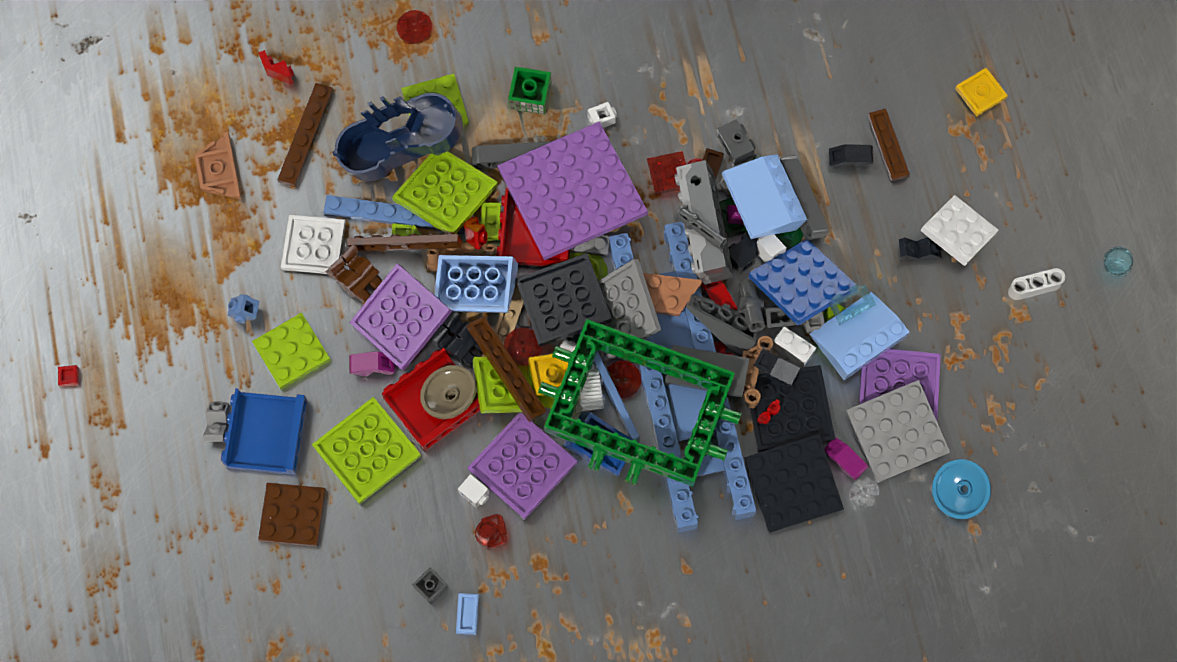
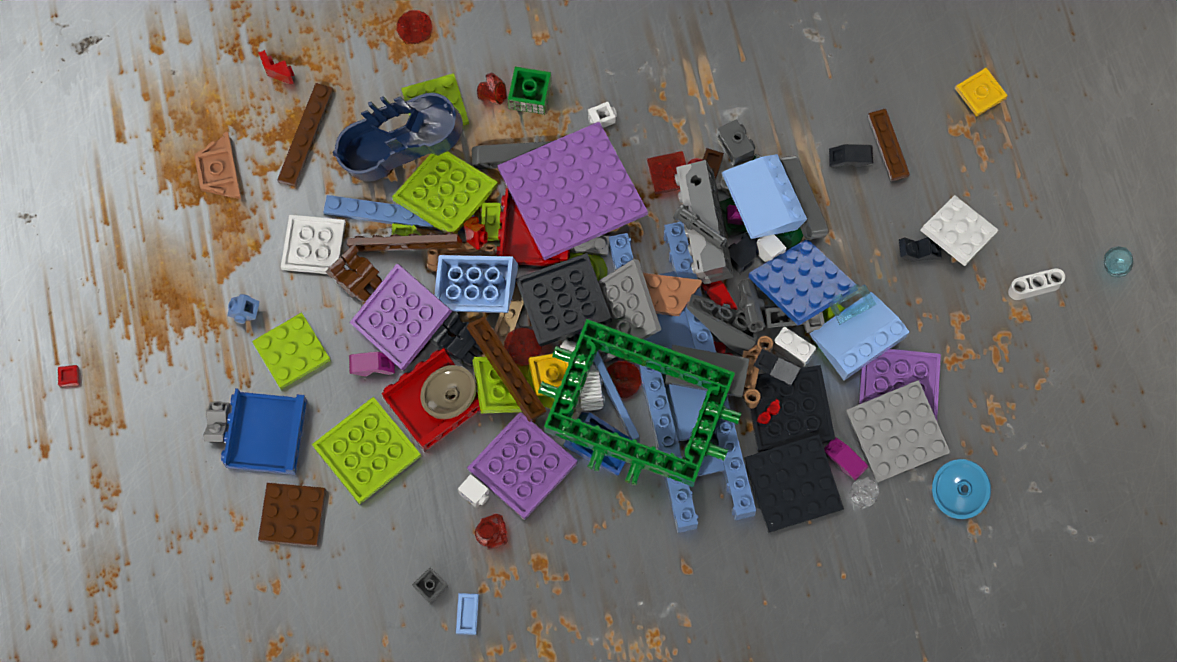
(492, 90): none -> clear red piece

